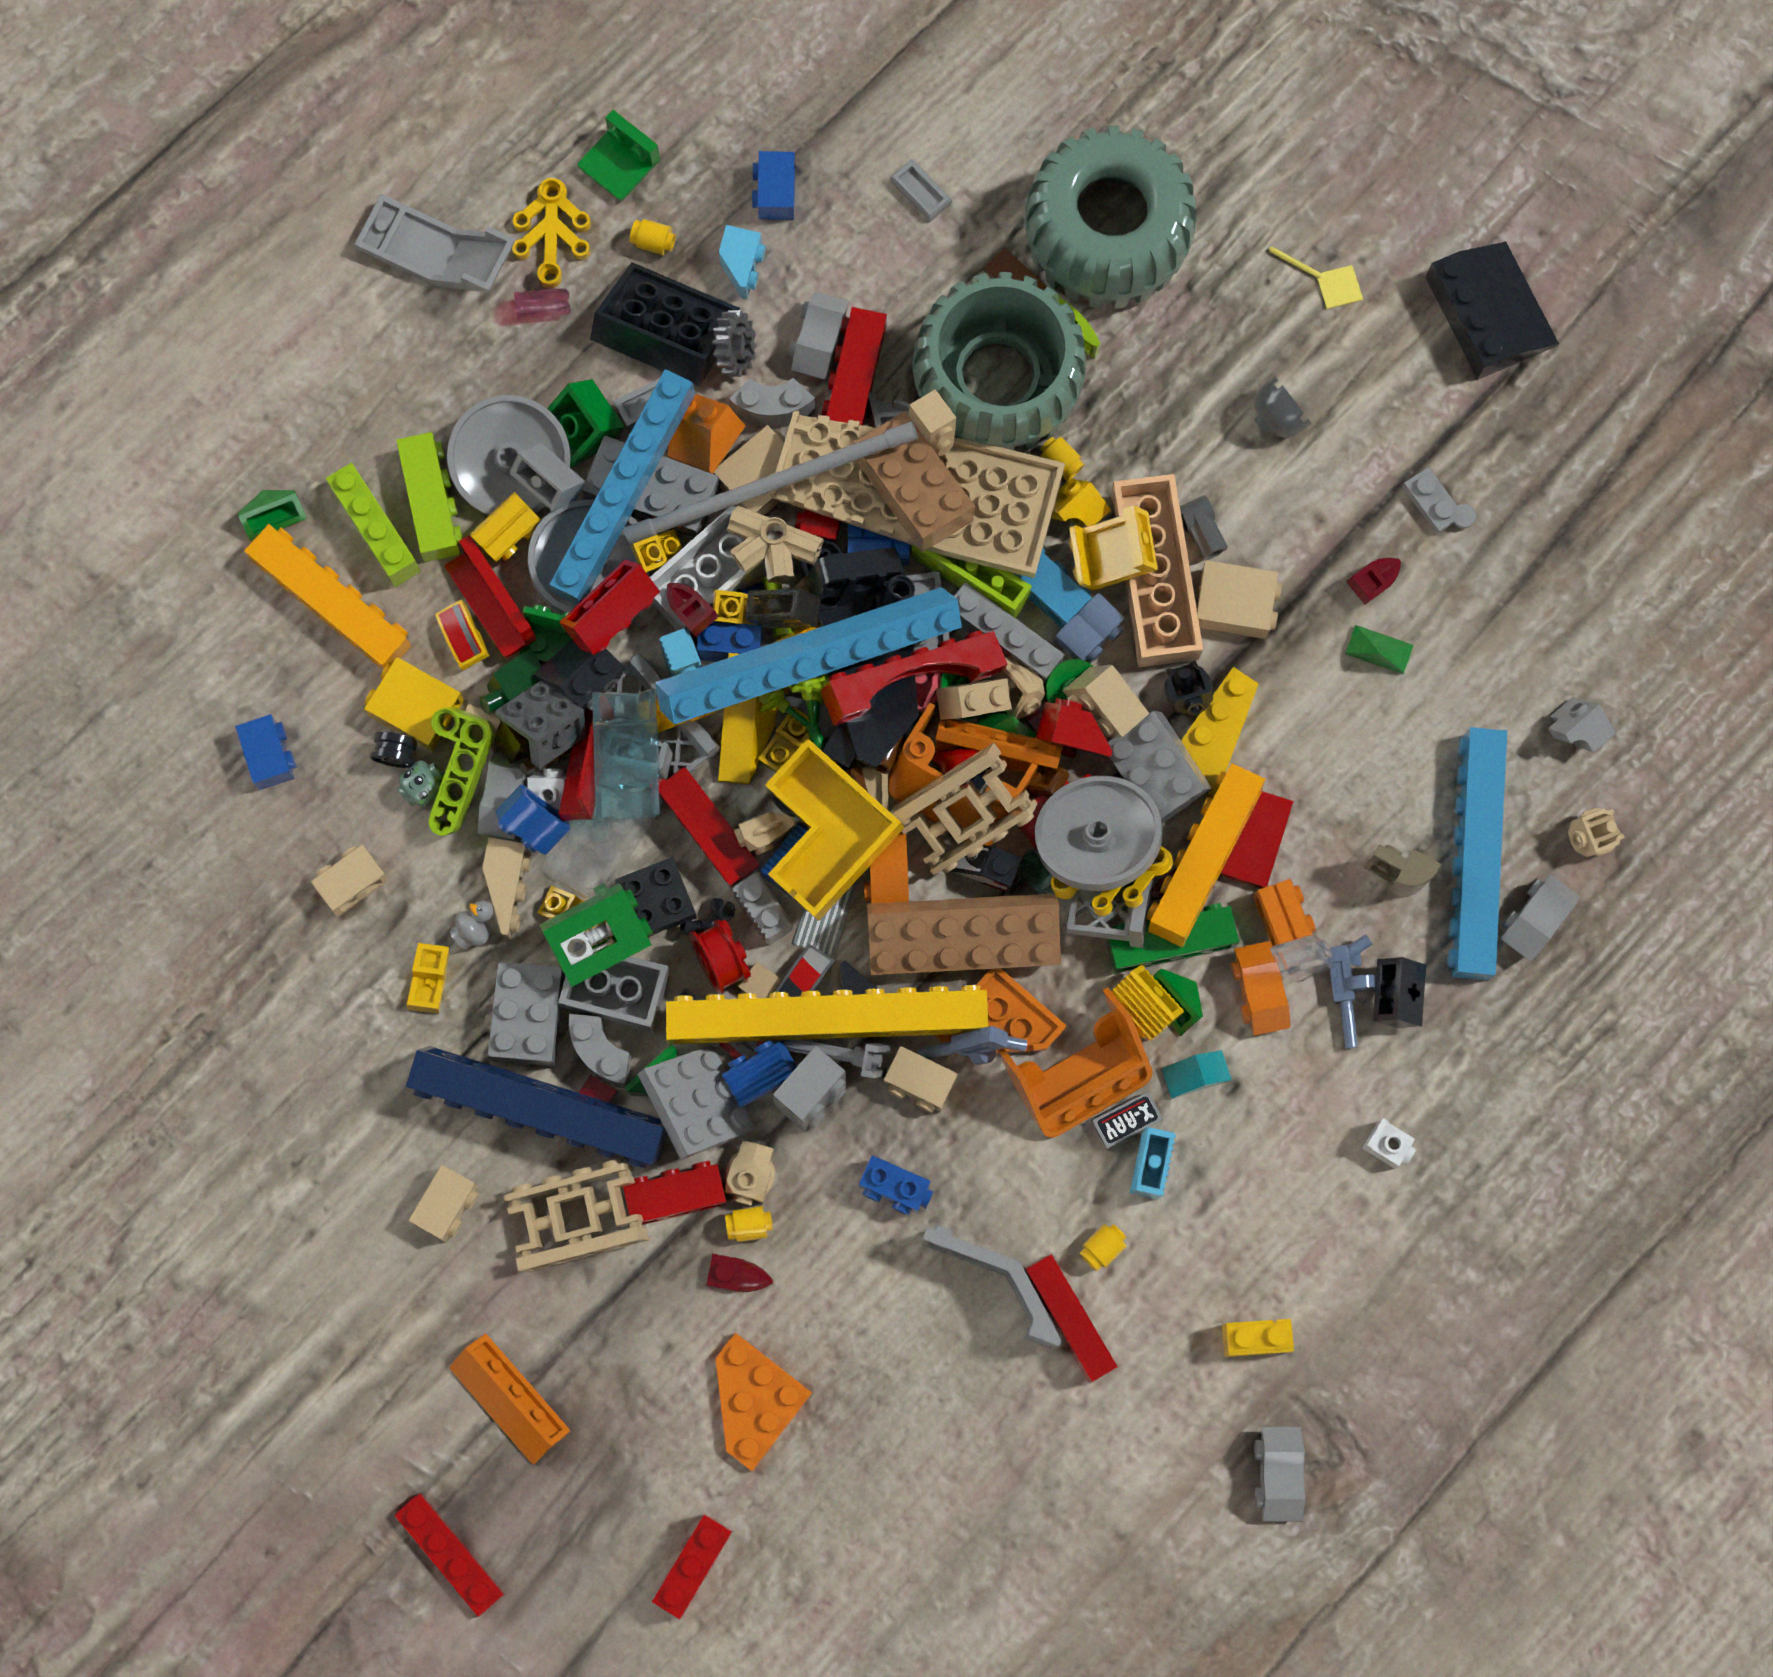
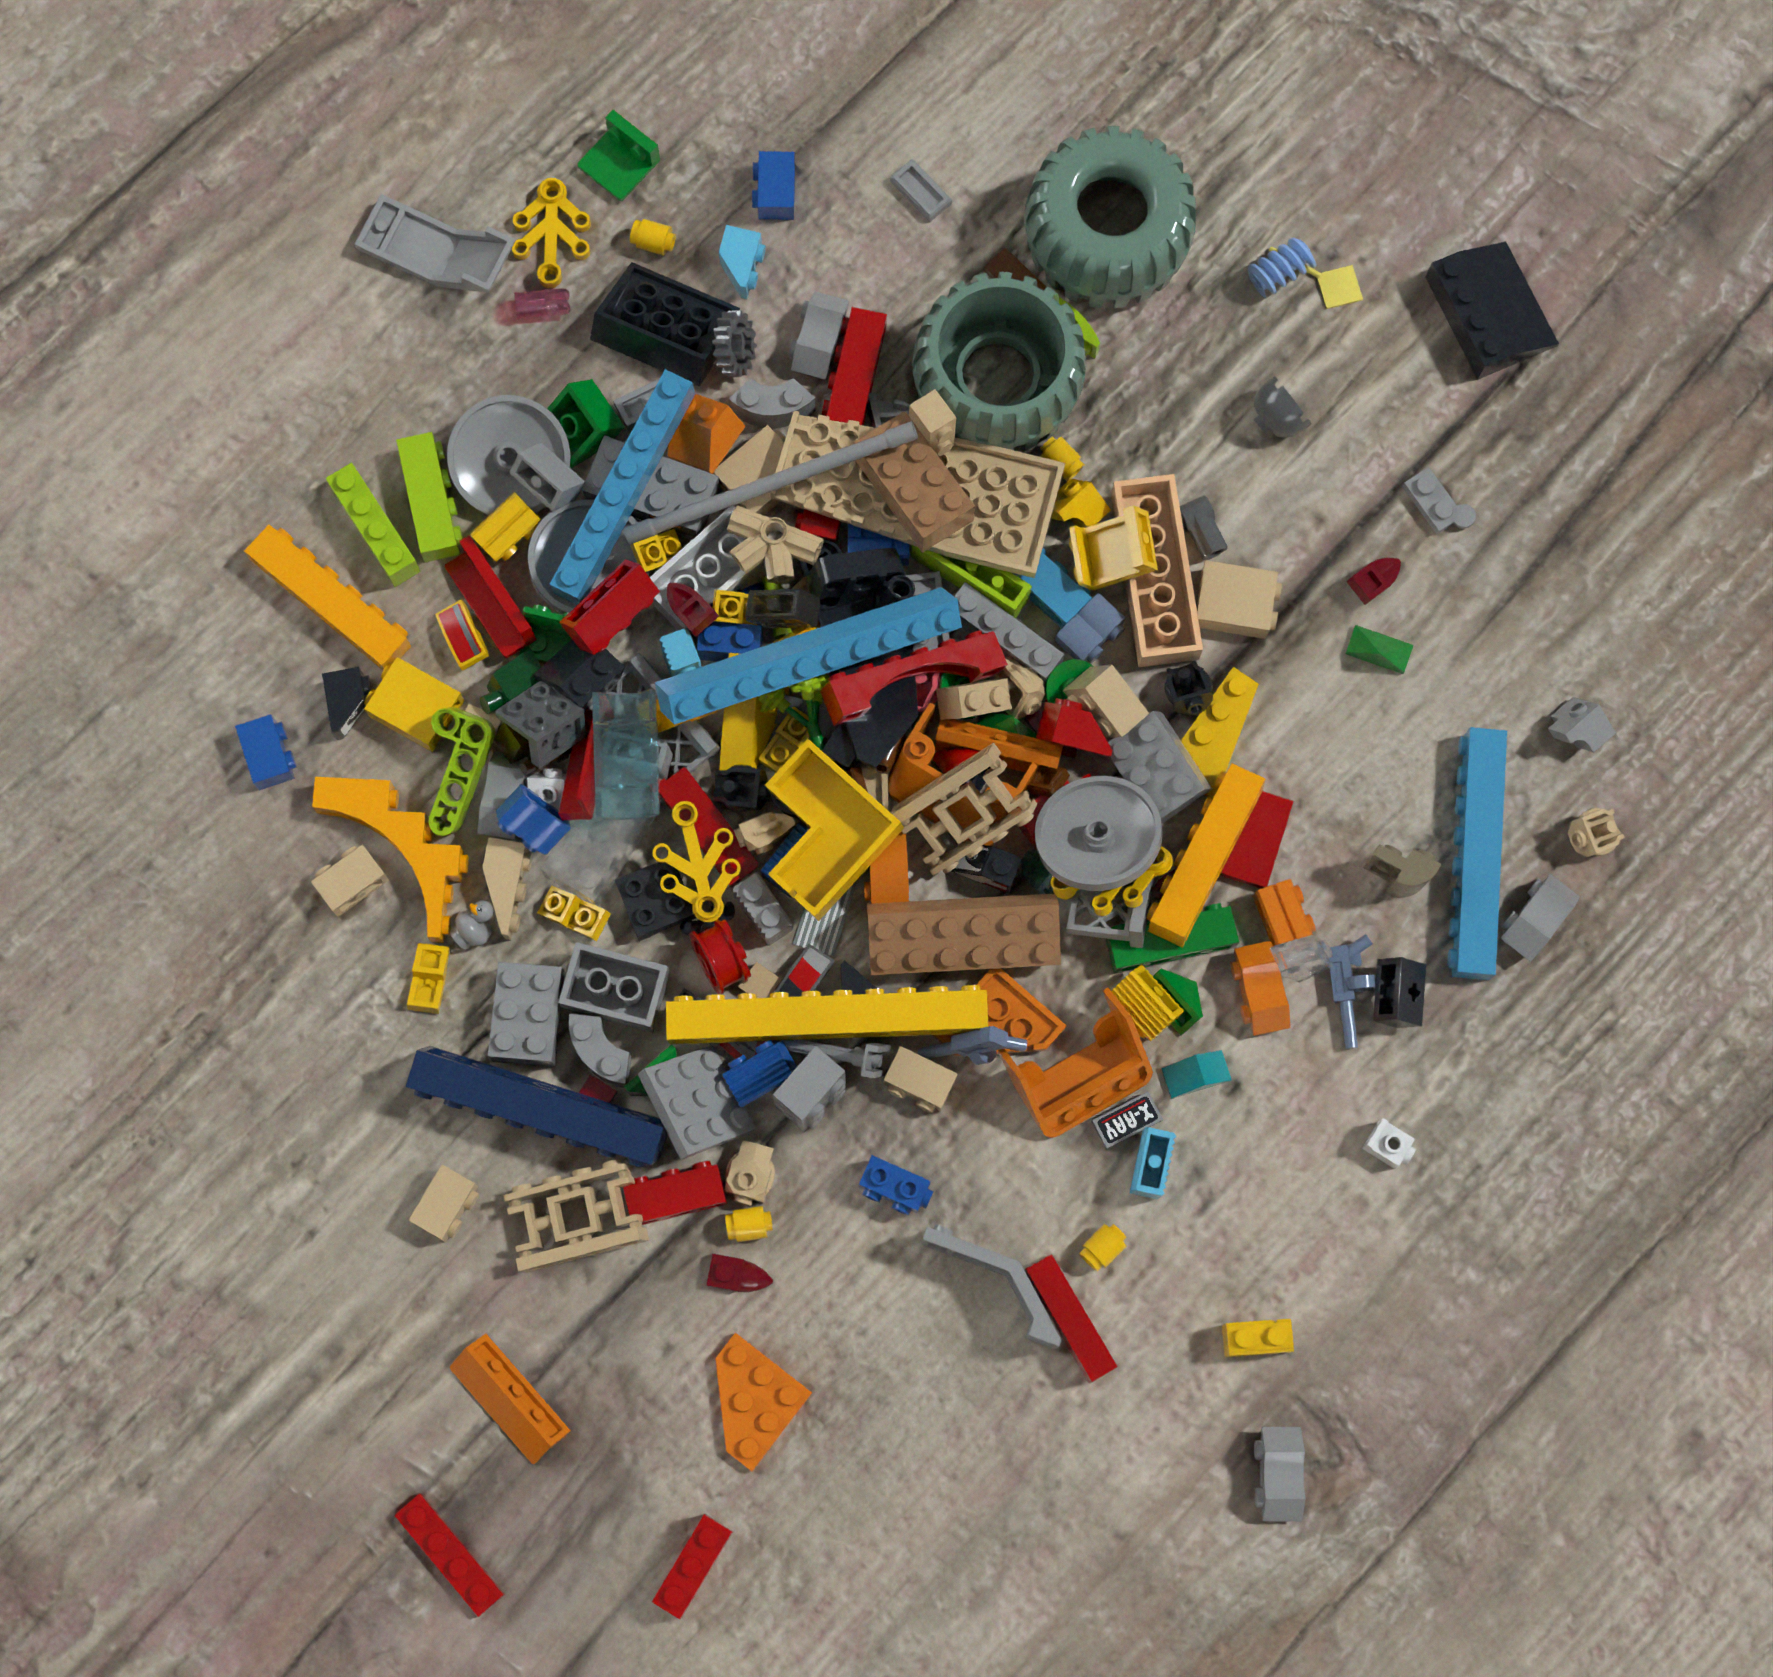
(271, 507): green slope -> none
(345, 698): none -> black slope
(372, 805): none -> light orange arch
(393, 749): black wheel -> none
(420, 783): sand green head -> none
(627, 931): green brick -> none
(698, 867): none -> yellow plant
(741, 788): none -> black hand
(1280, 265): none -> light blue piece

